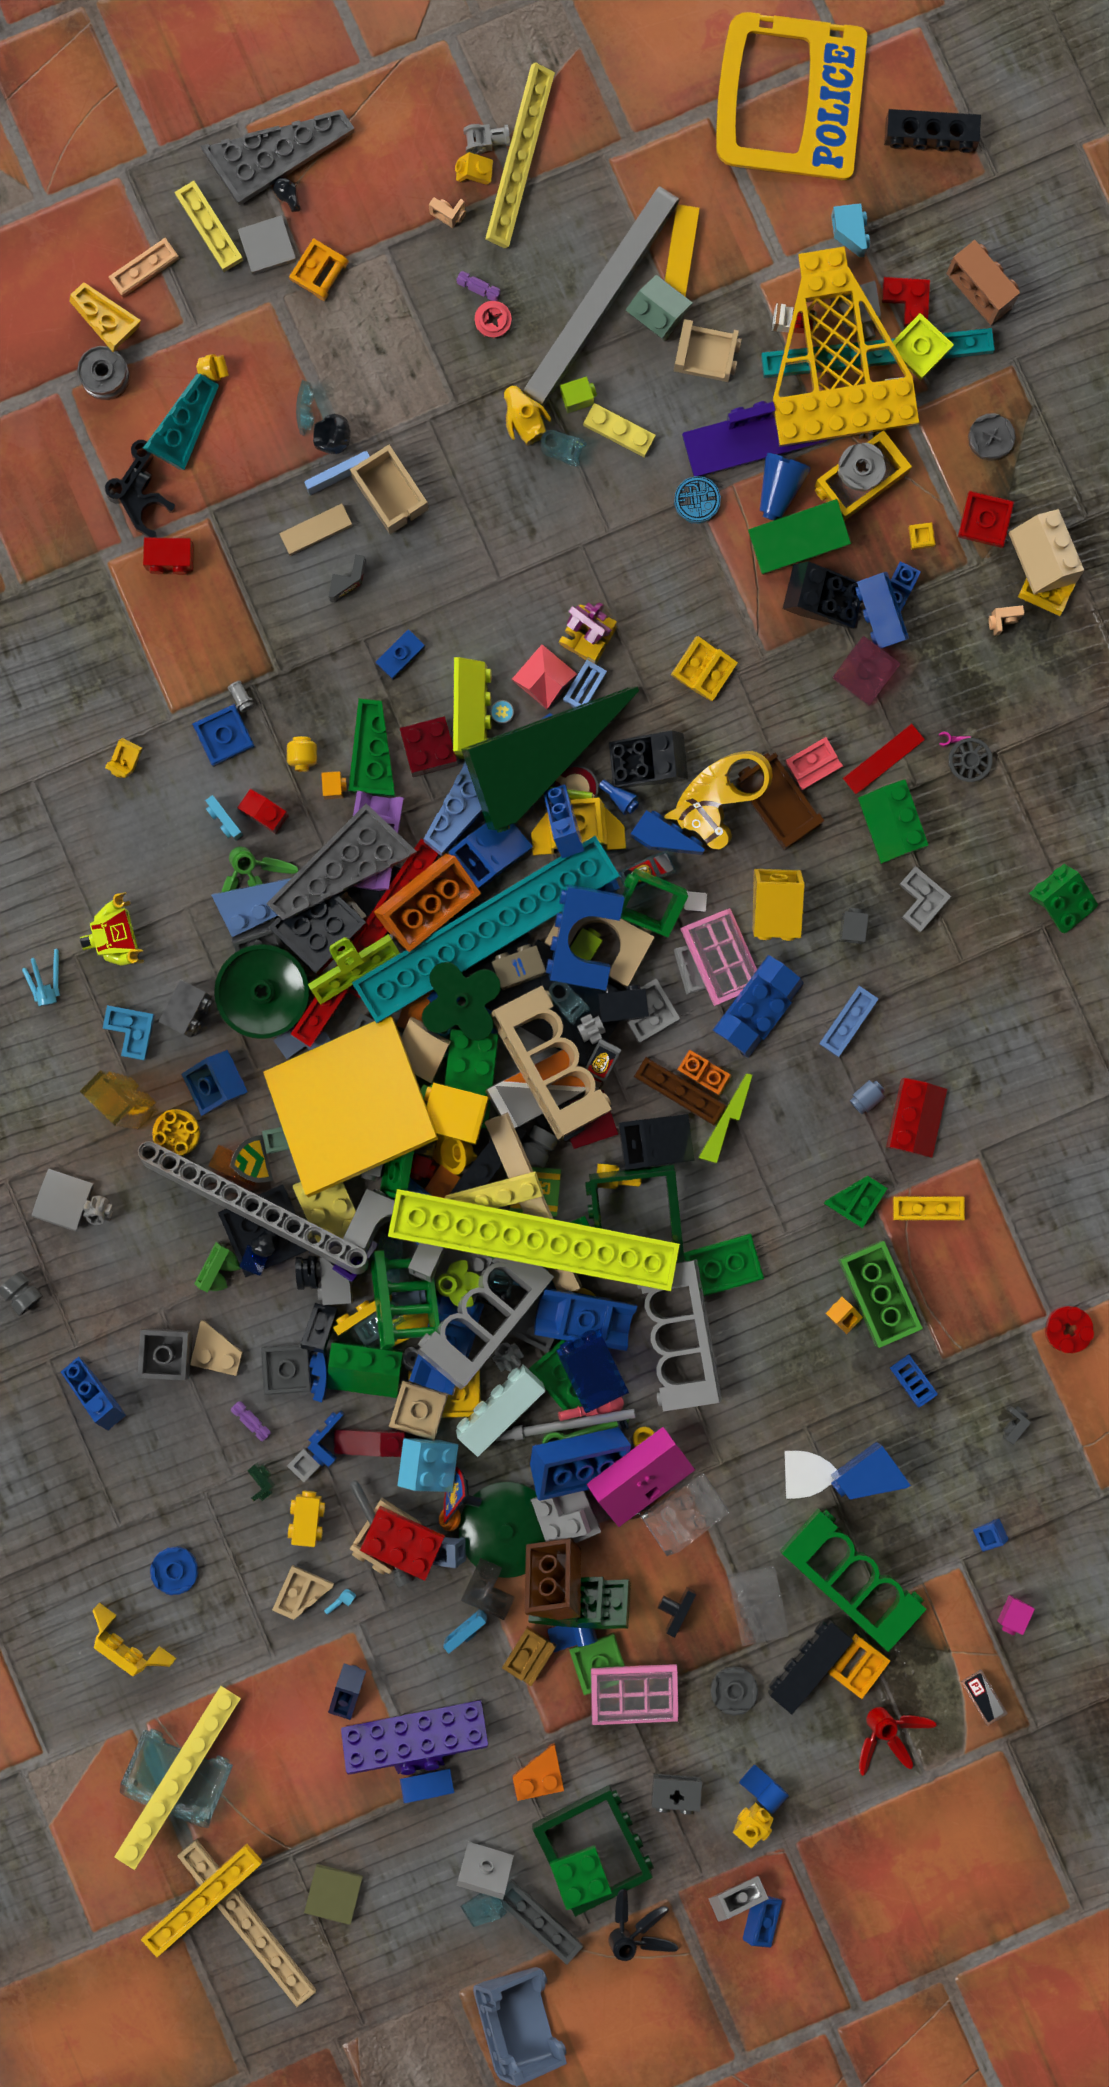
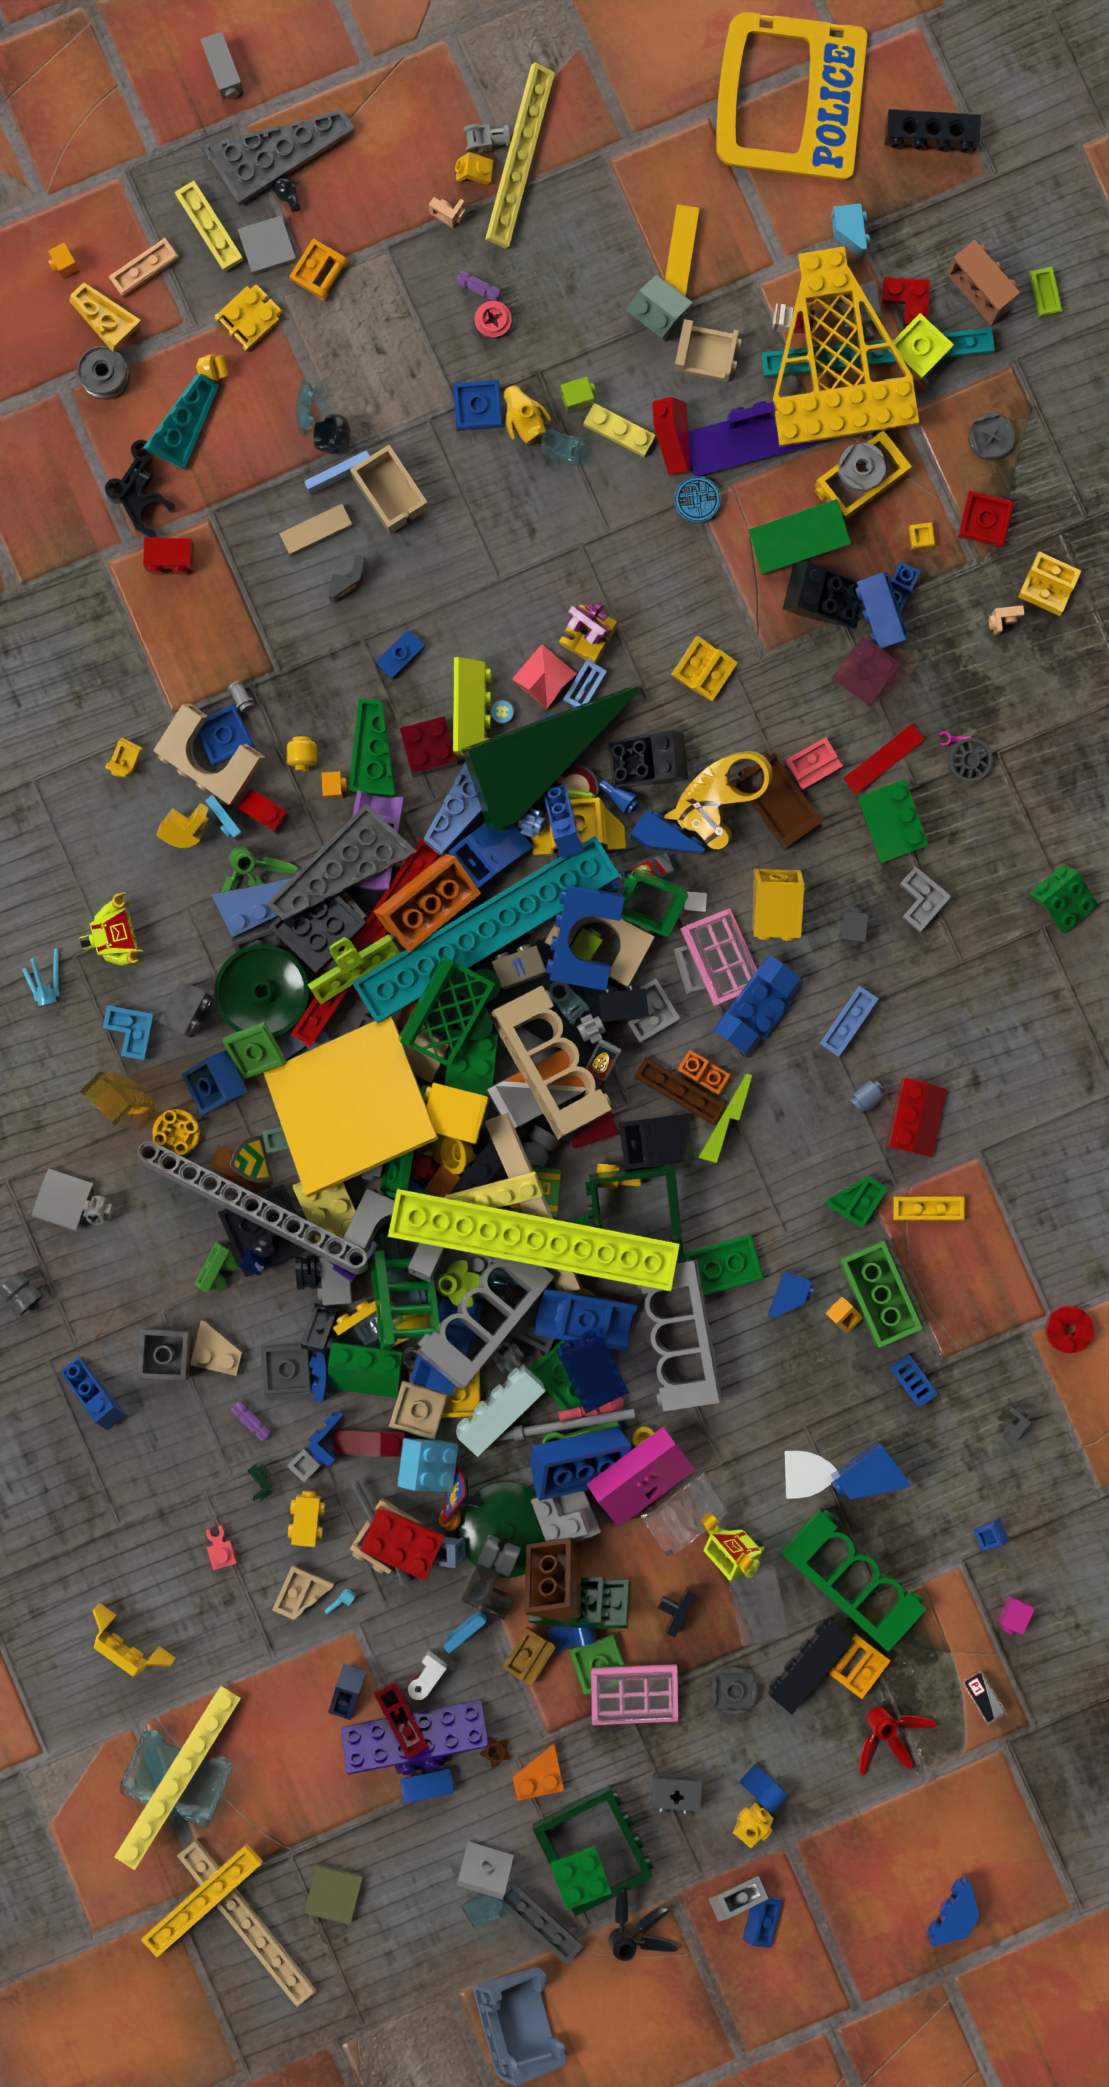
(62, 261): none -> light orange plate
(174, 1570): blue tile -> none
(177, 749): none -> tan arch
(183, 831): none -> yellow brick
(221, 1551): none -> coral plate
(222, 66): none -> light grey brick
(250, 316): none -> yellow plate
(254, 1050): none -> bright green tile
(401, 1718): none -> dark red slope
(424, 1682): none -> white leg
(429, 999): none -> green fence
(477, 405): none -> blue tile
(495, 1758): none -> reddish brown plate
(498, 1555): none -> dark grey wheel
(532, 823): none -> medium blue gear
(601, 296): light grey beam -> none
(671, 429): none -> red slope
(732, 1550): none -> neon yellow torso
(780, 484): blue cone -> none
(790, 1294): none -> blue slope
(956, 1915): none -> blue slope
(1045, 292): none -> lime tile
(1046, 552): tan slope -> none

